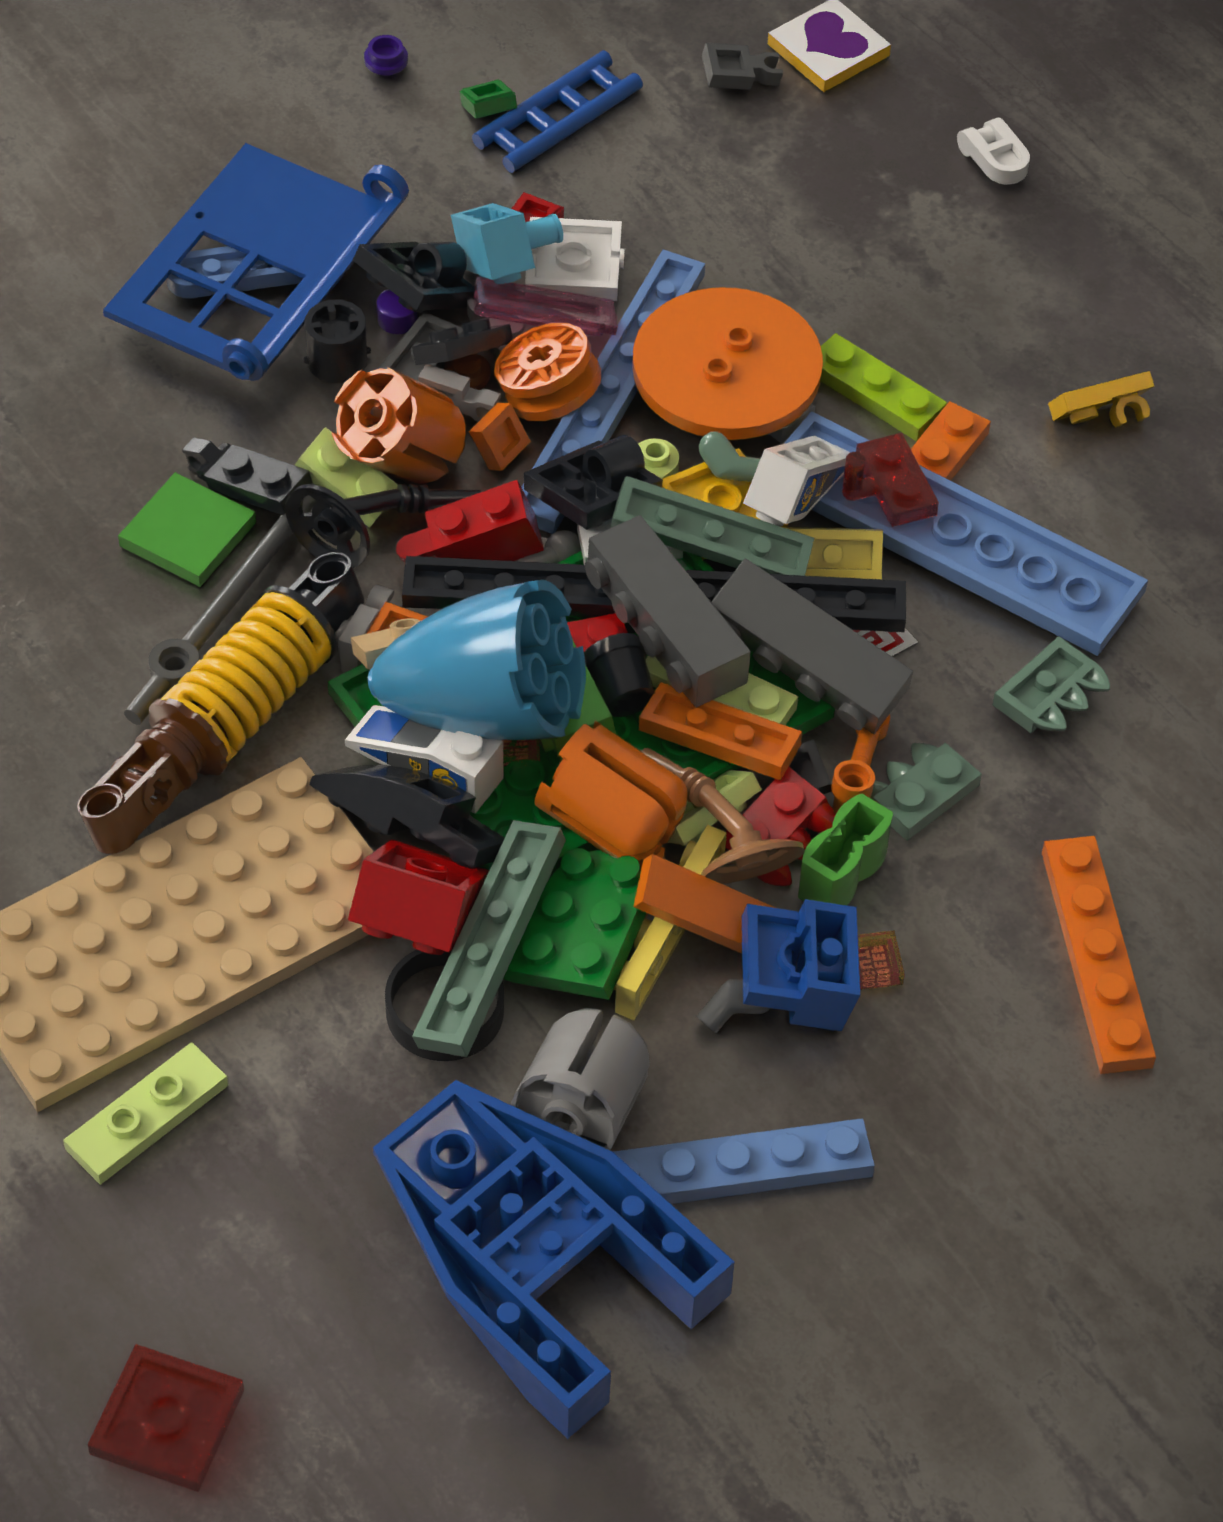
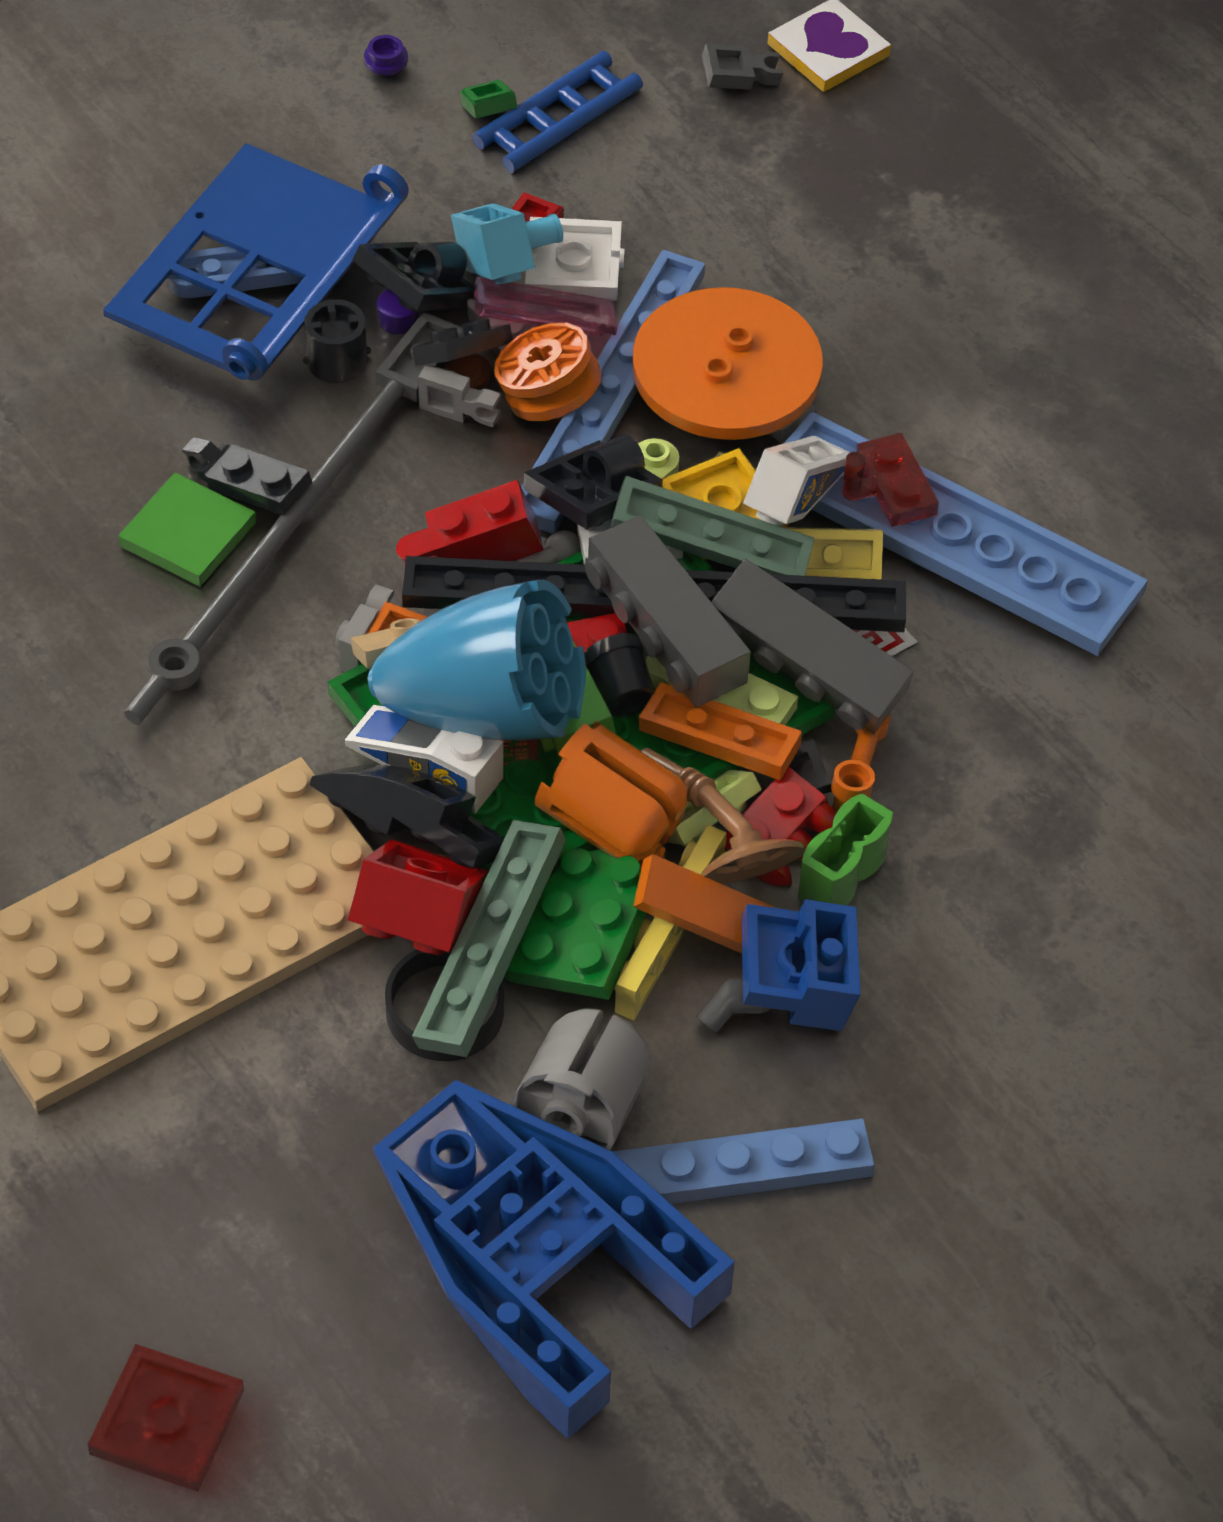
(145, 1113): yellowish green plate -> none
(223, 700): piece -> none
(340, 518): black dish -> none
(341, 474): yellowish green plate -> none
(398, 425): orange cylinder -> none
(499, 436): orange plate -> none
(724, 459): sand green arm -> none
(878, 387): lime plate -> none
(879, 960): clear yellow tile -> none
(927, 789): sand green plate -> none
(950, 440): orange plate -> none
(996, 151): white plate -> none
(1050, 683): sand green plate -> none
(1083, 403): yellow plate -> none
(1098, 955): orange plate -> none

